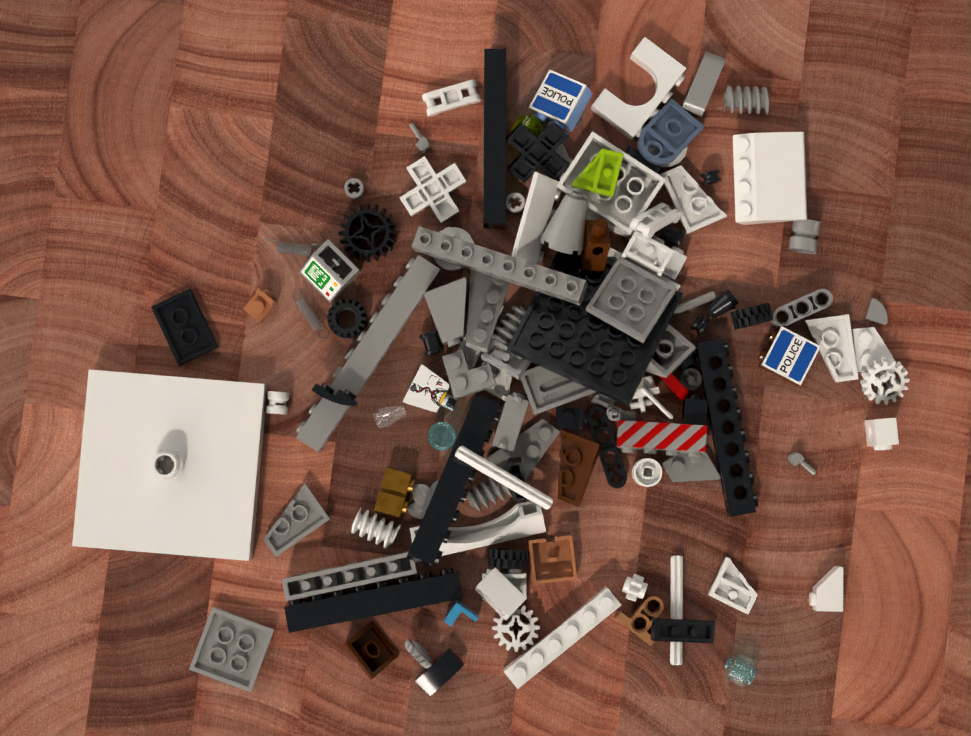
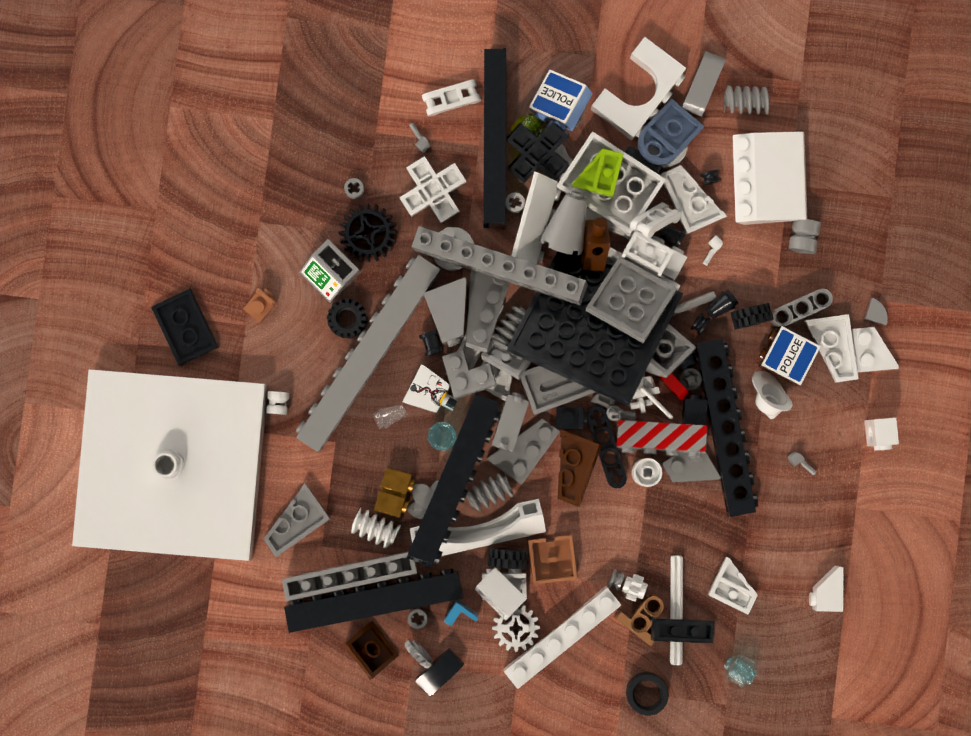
(232, 649): light grey plate -> none
(293, 249): light grey piece -> none
(308, 317): light grey piece -> none
(344, 398): black slope -> none
(414, 624): none -> light grey bush
(504, 477): white axle -> none
(516, 469): black piece -> none
(616, 580): none -> light grey bush
(651, 710): none -> black tyre
(716, 244): none -> white hand
(770, 395): none -> white piece
(884, 381): white gear -> none

